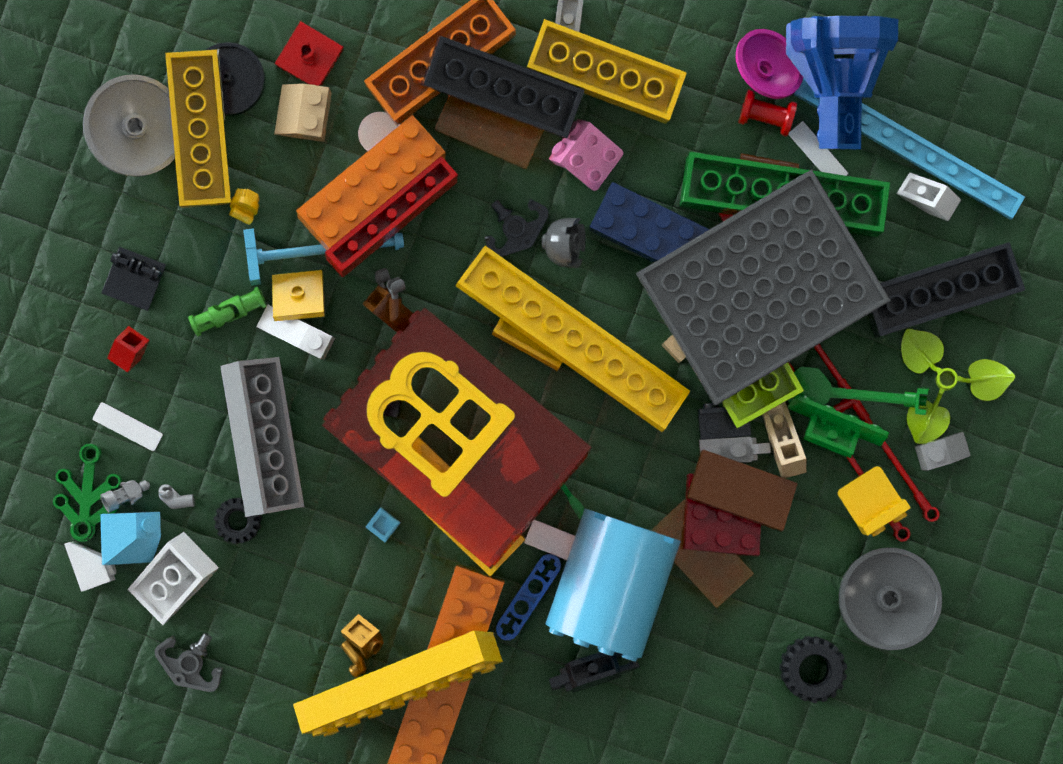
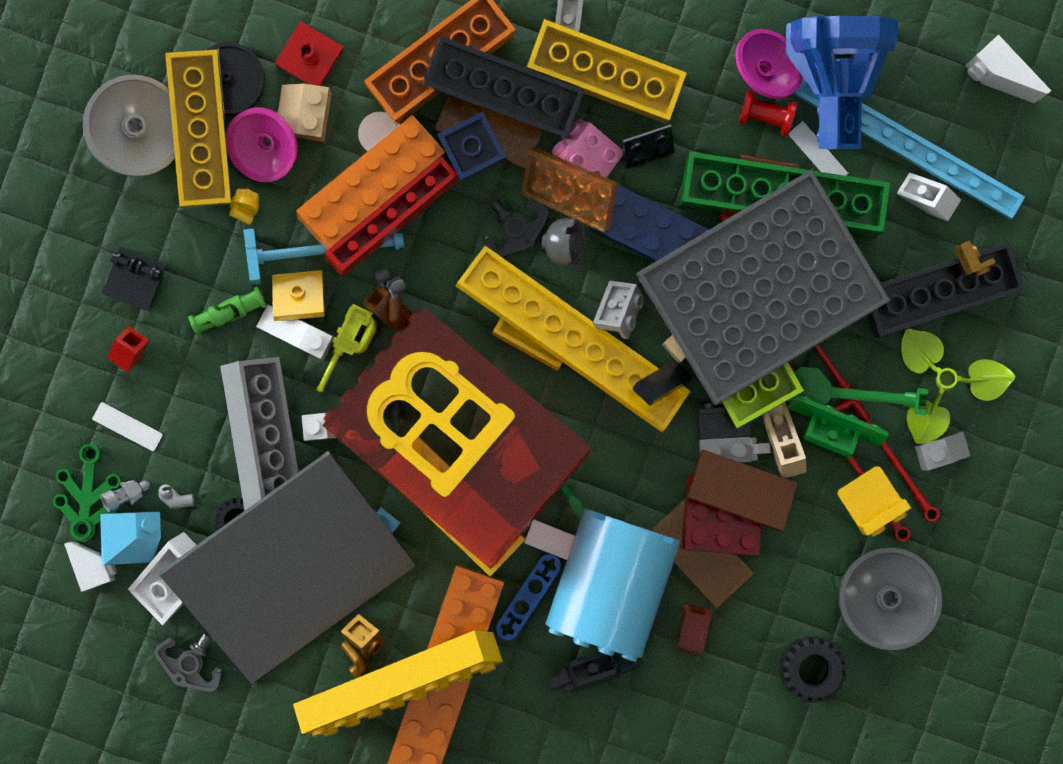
(252, 152): none -> dark pink dish
(288, 568): none -> dark grey tile
(313, 427): none -> white brick
(345, 340): none -> neon yellow piece
(472, 146): none -> dark blue brick
(569, 188): none -> clear orange plate
(619, 308): none -> light grey bracket
(648, 146): none -> black hinge
(662, 382): none -> black tile
(692, 629): none -> clear red torso
(969, 258): none -> pearl gold bracket
(1005, 71): none -> white slope

